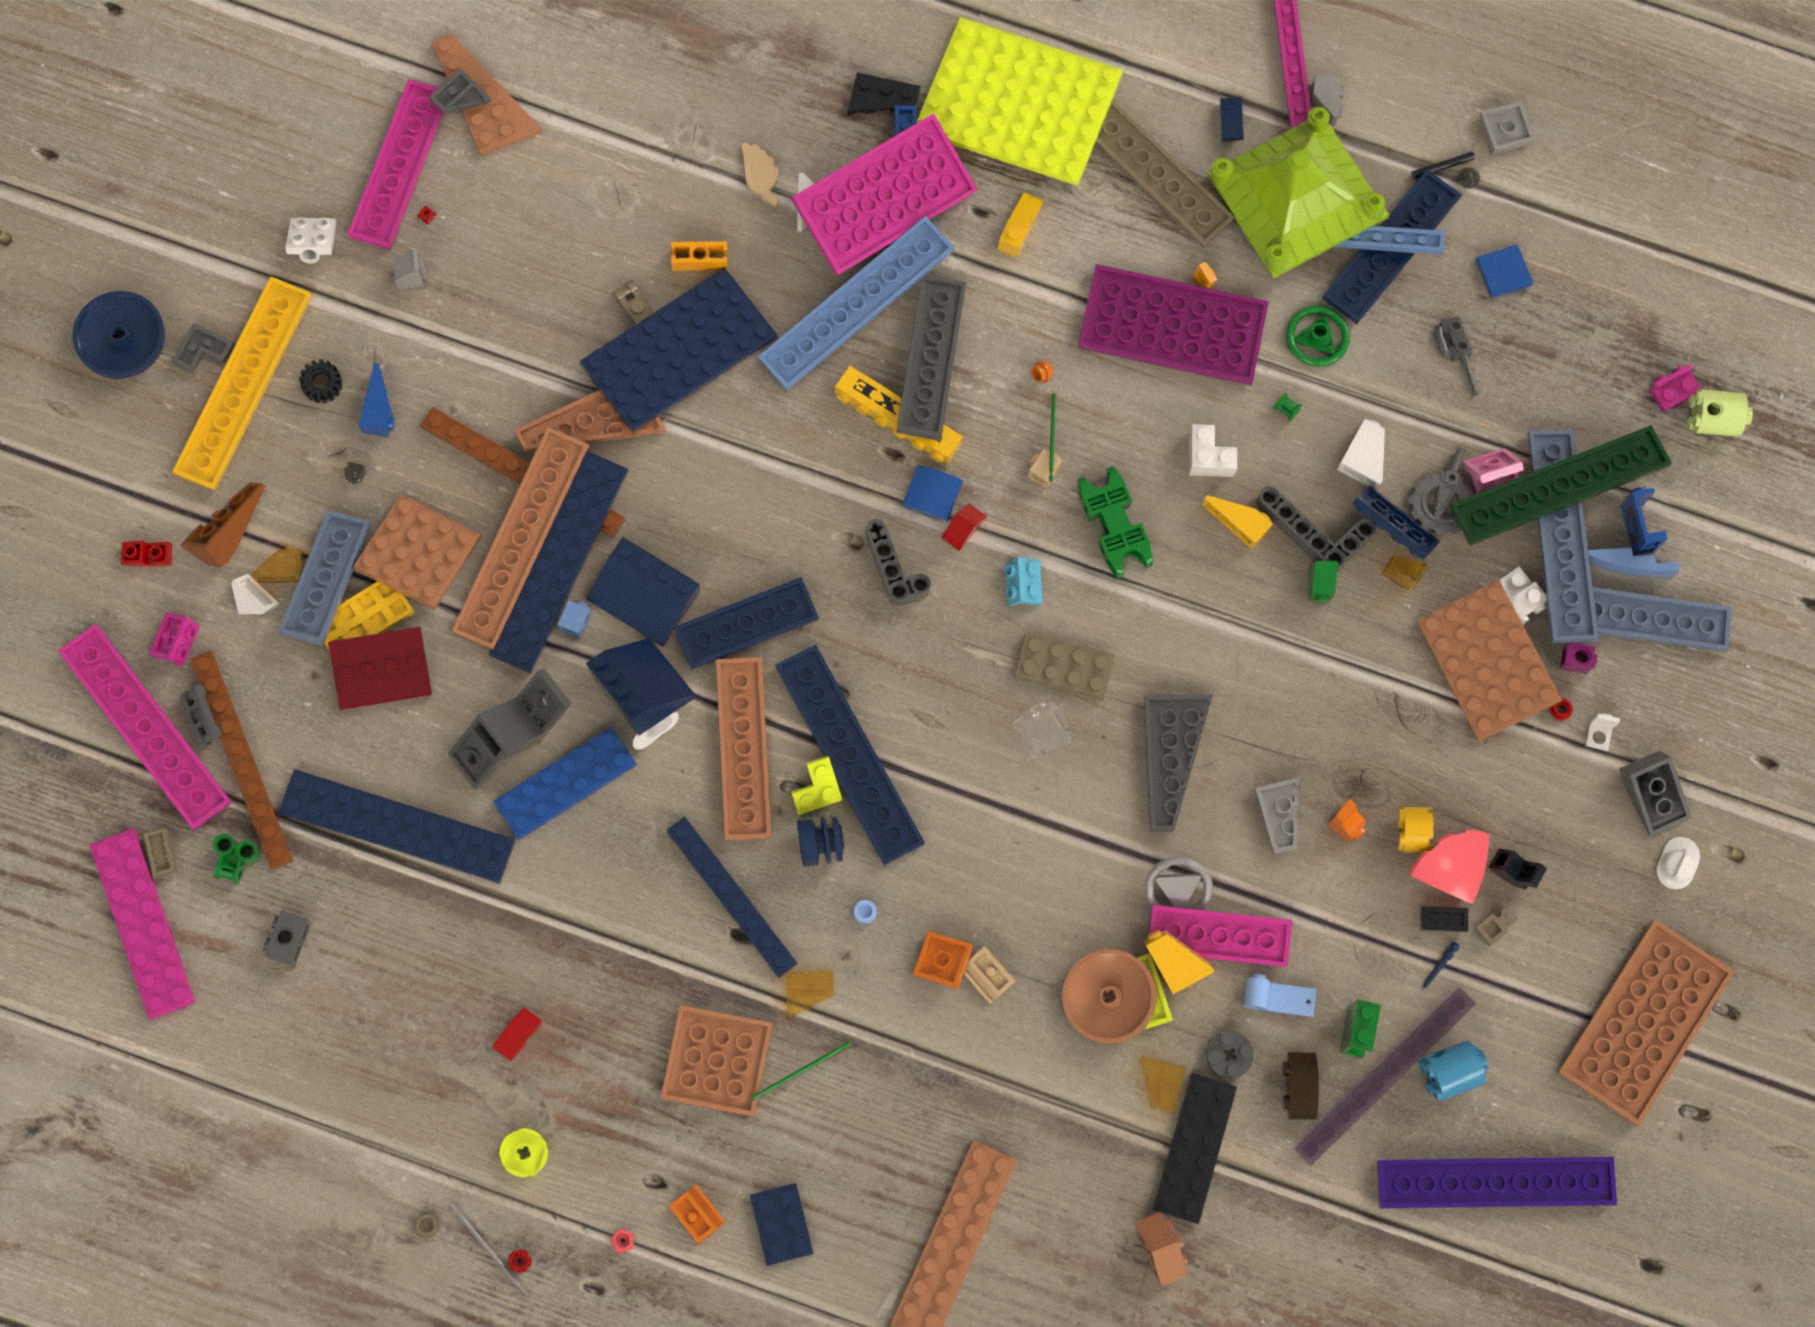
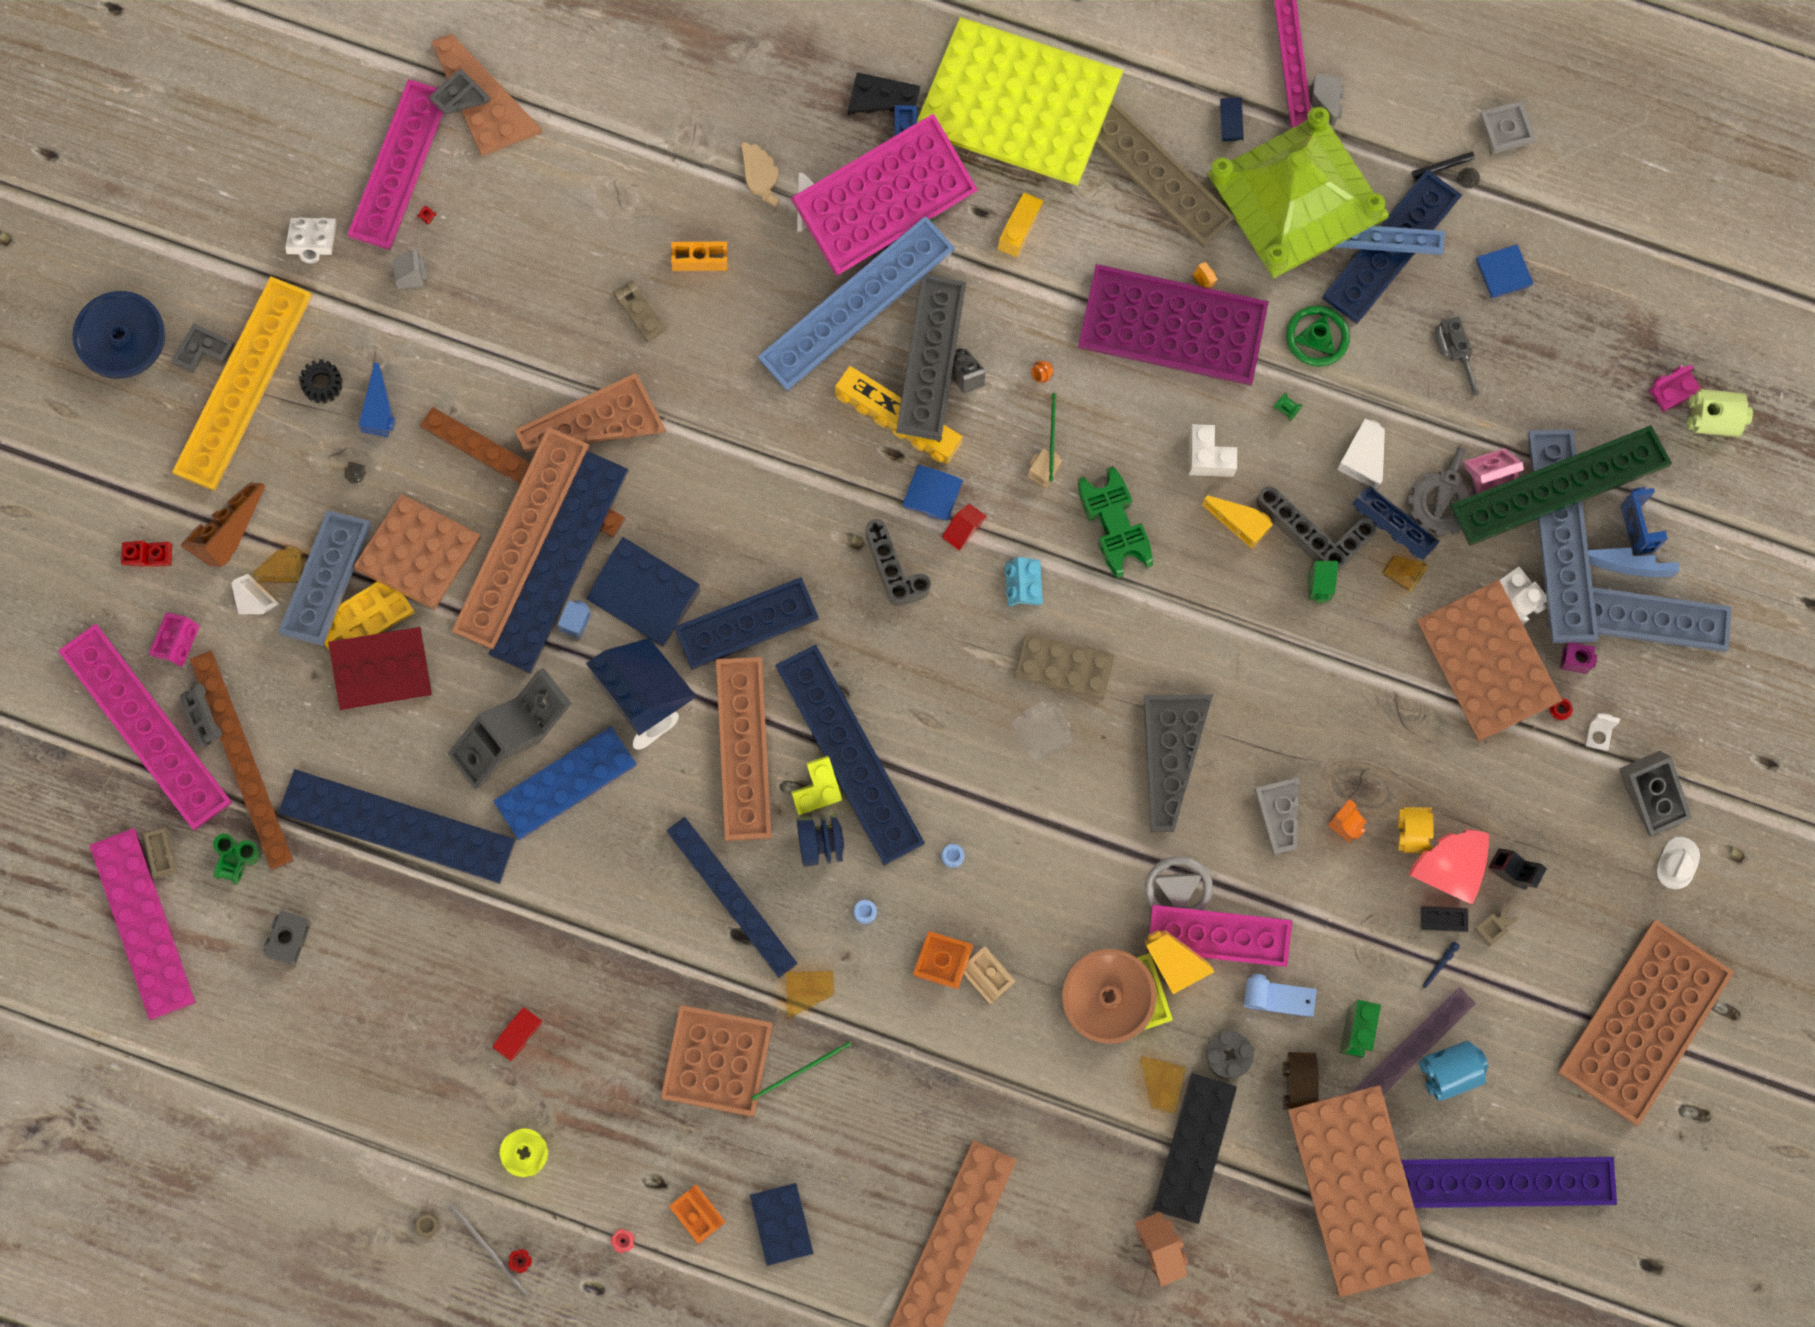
(678, 349): dark blue plate -> none
(952, 855): none -> light blue tile
(967, 371): none -> dark grey slope
(1359, 1191): none -> nougat plate

